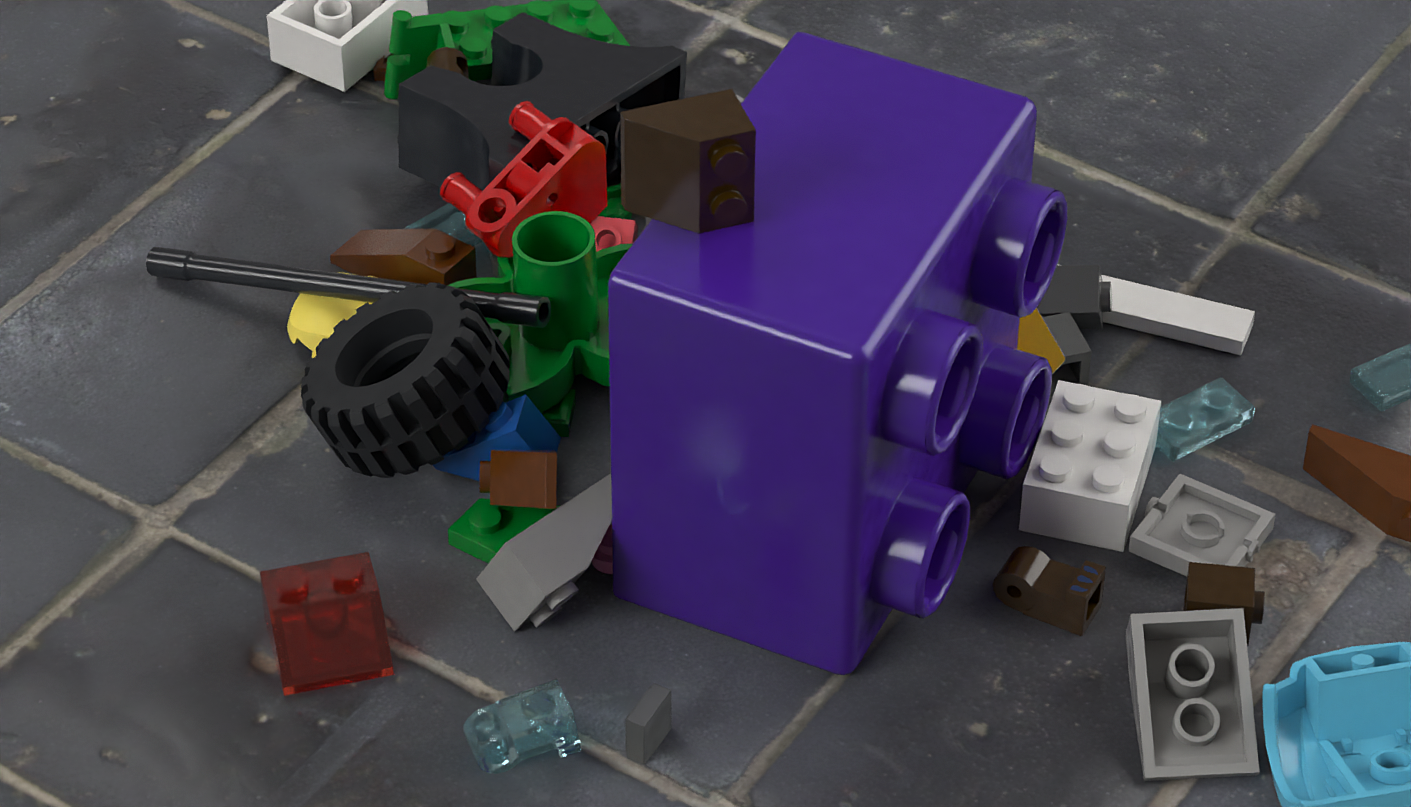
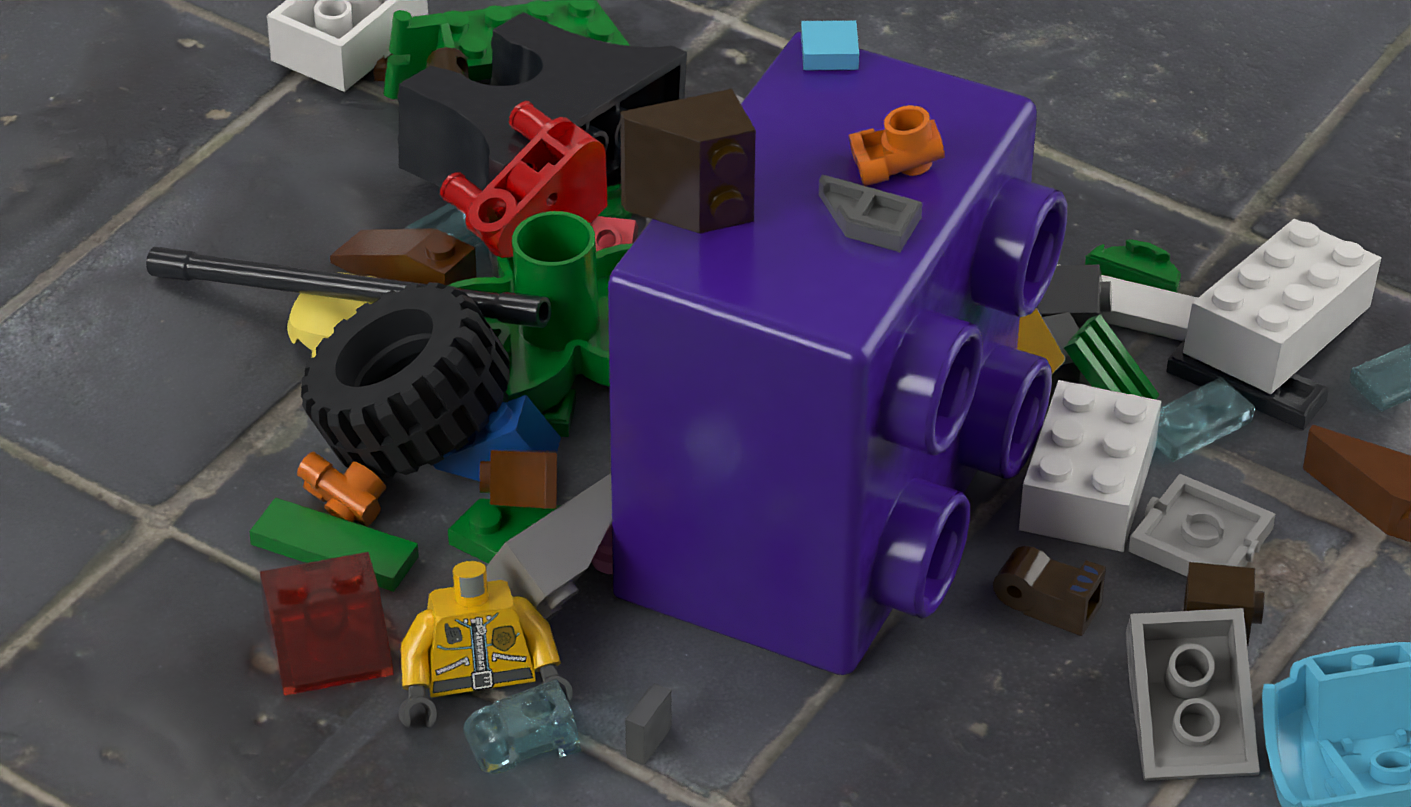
(320, 536): none -> green tile
(347, 494): none -> orange plate
(474, 641): none -> yellow torso
(829, 45): none -> medium azure tile
(870, 213): none -> dark grey tile
(904, 146): none -> orange plate
(1113, 365): none -> green tile
(1137, 263): none -> green tile
(1281, 305): none -> white brick
(1292, 402): none -> black tile

